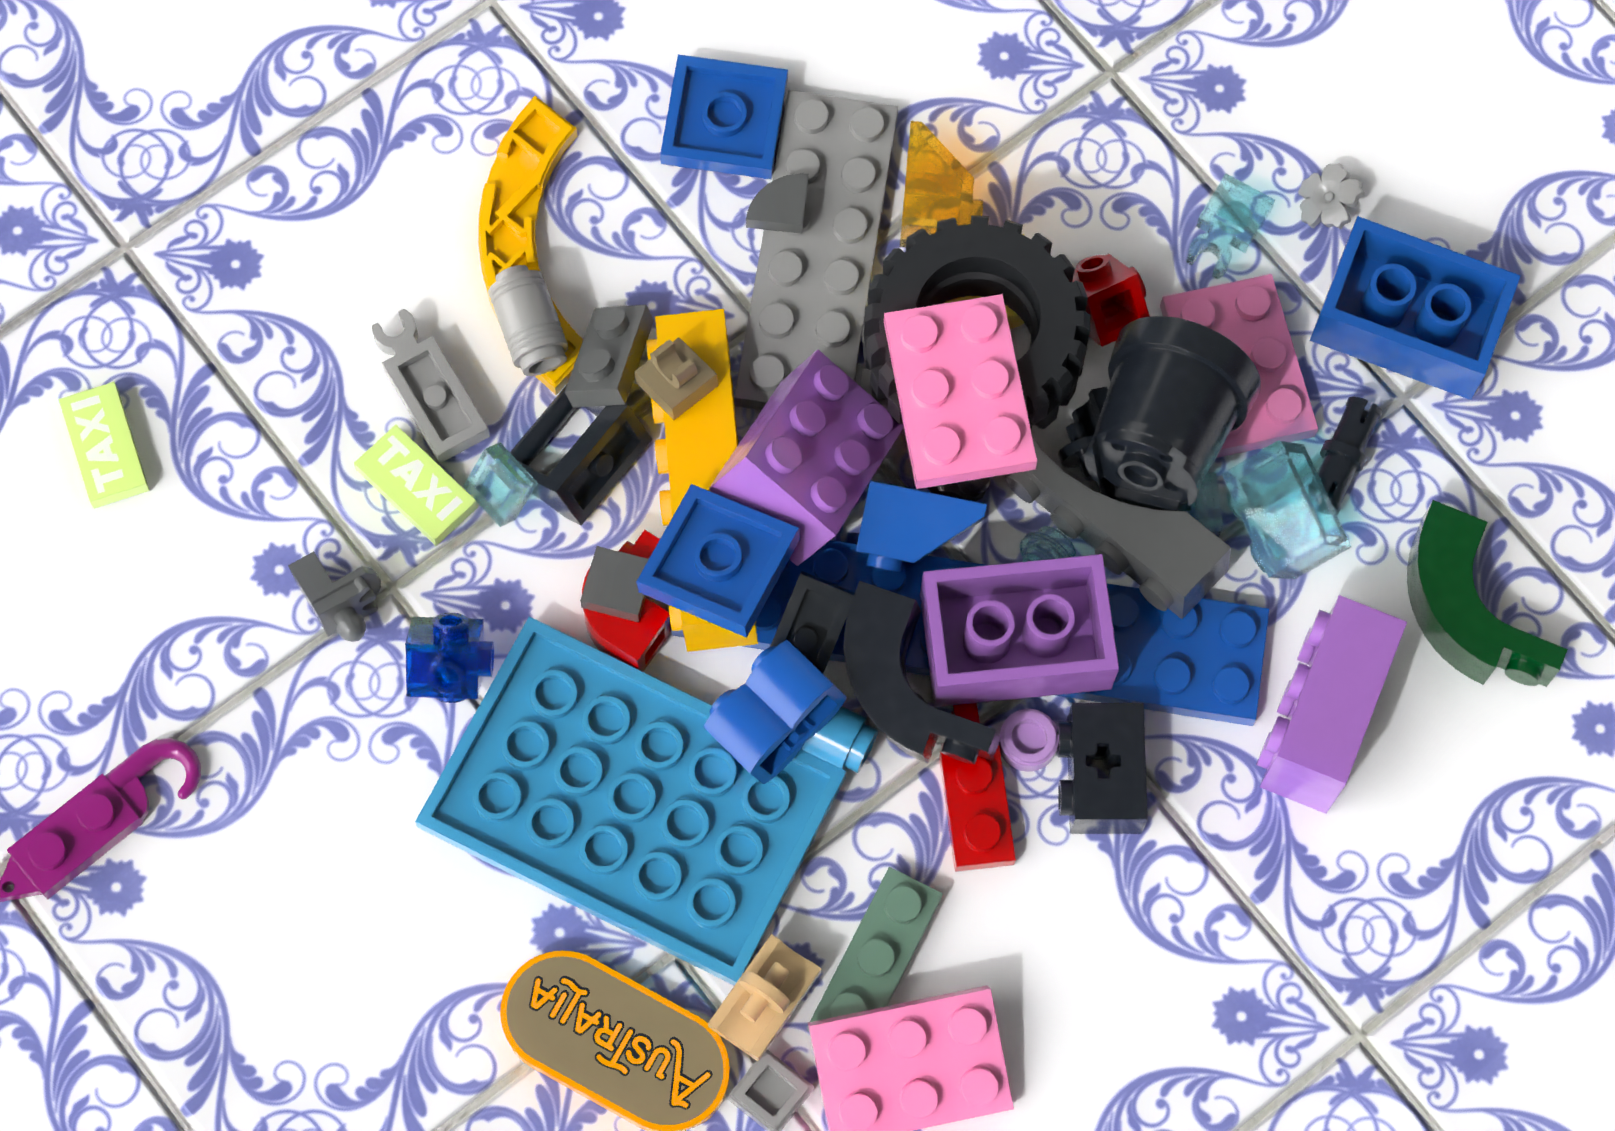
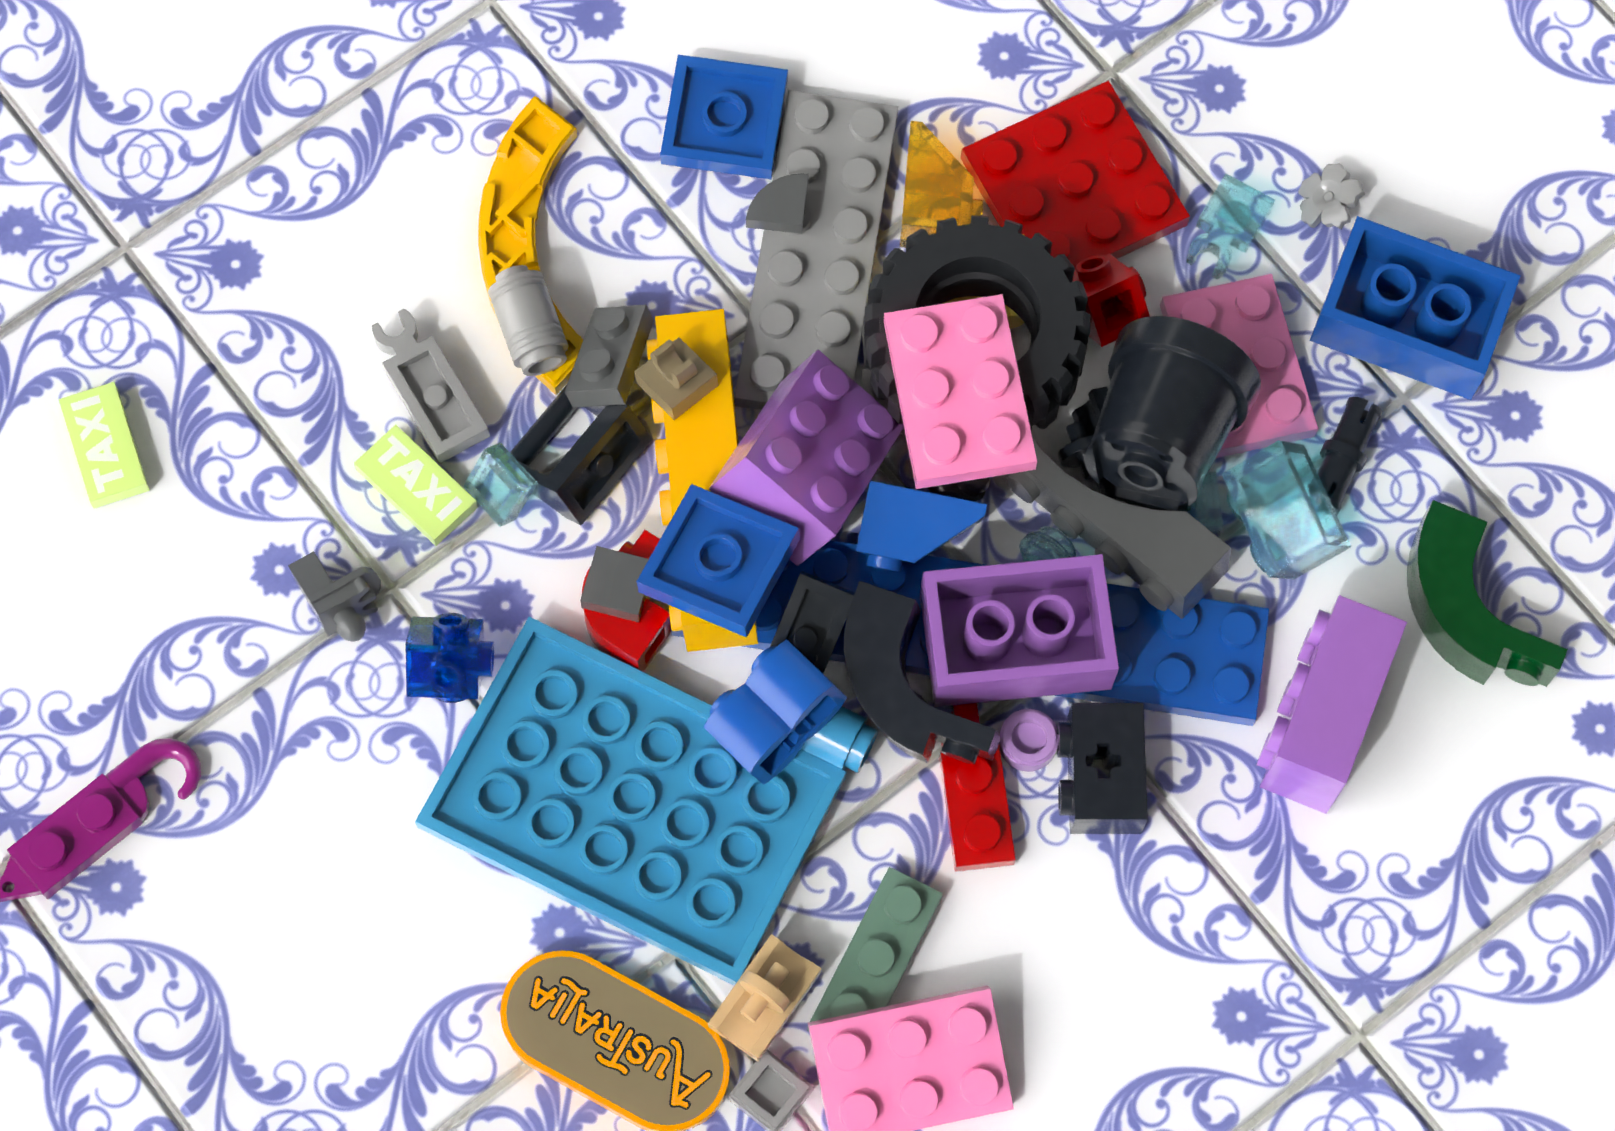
(1077, 178): none -> red plate

